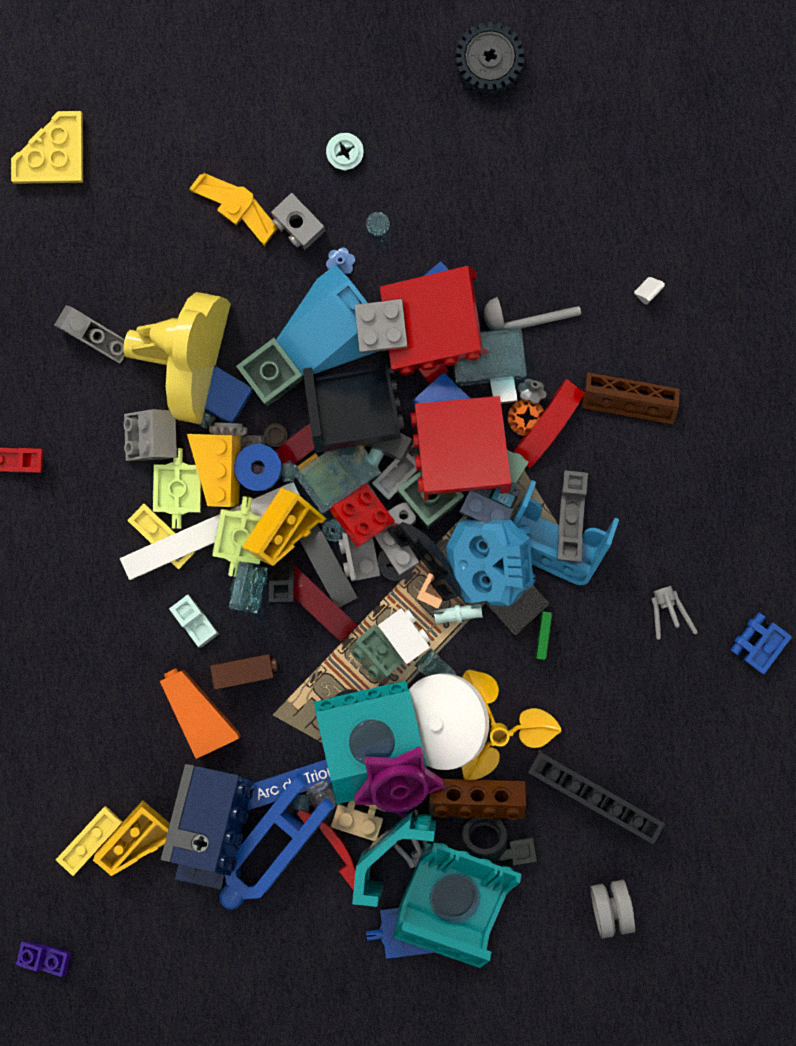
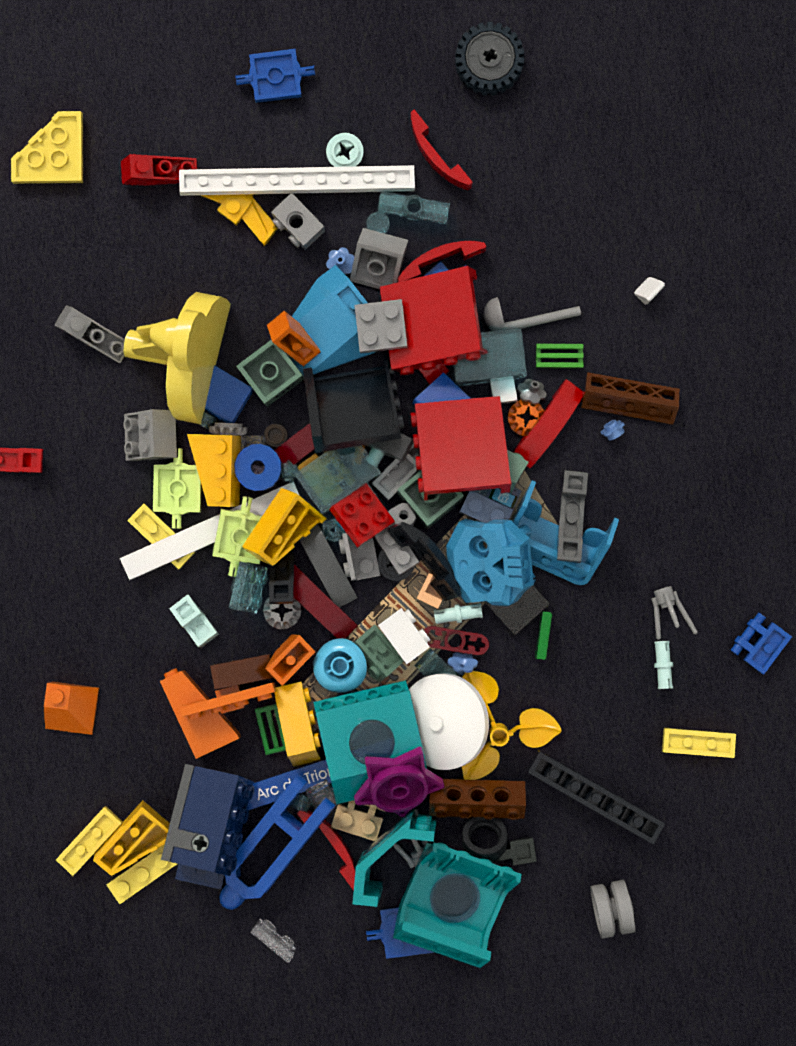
(44, 958): dark purple slope -> none
(70, 707): none -> orange slope
(139, 875): none -> light yellow plate
(154, 170): none -> red slope
(228, 700): none -> orange plate
(267, 709): none -> green tile
(275, 75): none -> blue plate
(280, 945): none -> clear plate
(289, 618): none -> light grey gear
(289, 658): none -> orange slope
(292, 338): none -> orange slope
(296, 180): none -> white plate
(297, 724): none -> yellow wedge
(340, 666): none -> medium azure hat
(378, 259): none -> light grey slope
(429, 209): none -> clear light blue piece
(456, 174): none -> red slope
(462, 663): none -> medium blue plant
(467, 248): none -> red slope
(472, 637): none -> dark red beam
(539, 355): none -> bright green tile
(613, 429): none -> medium blue plate
(663, 664): none -> light aqua pin
(699, 742): none -> light yellow plate

